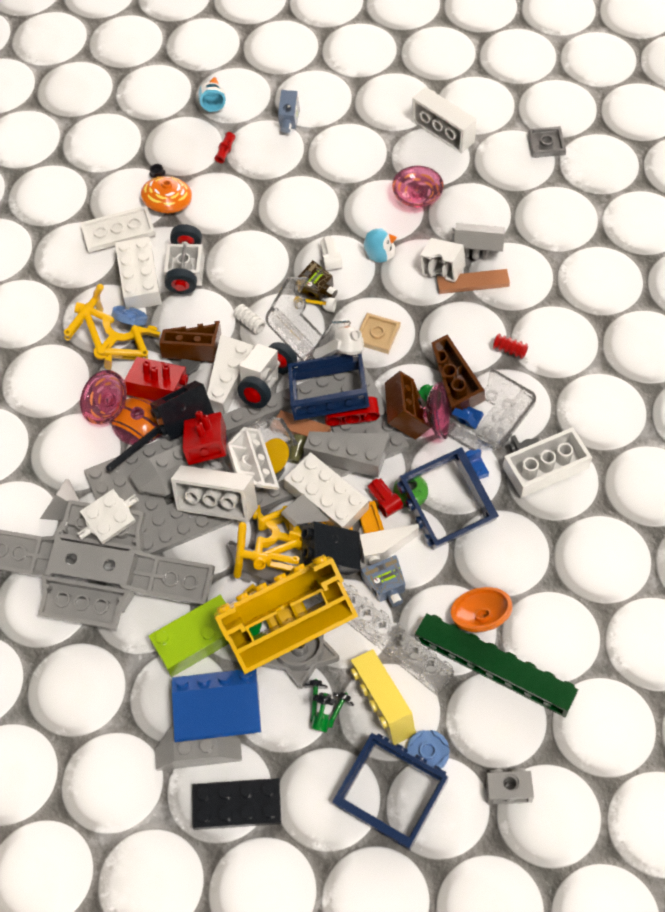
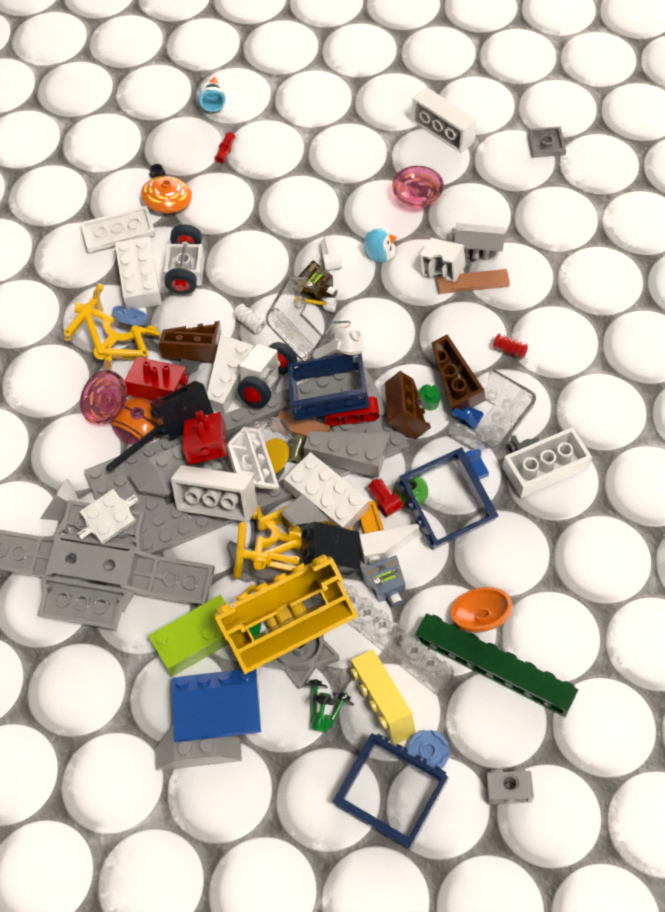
(236, 804): black plate -> none
(288, 115): sand blue torso -> none
(379, 332): tan tile -> none
(438, 410): clear pink dish -> none

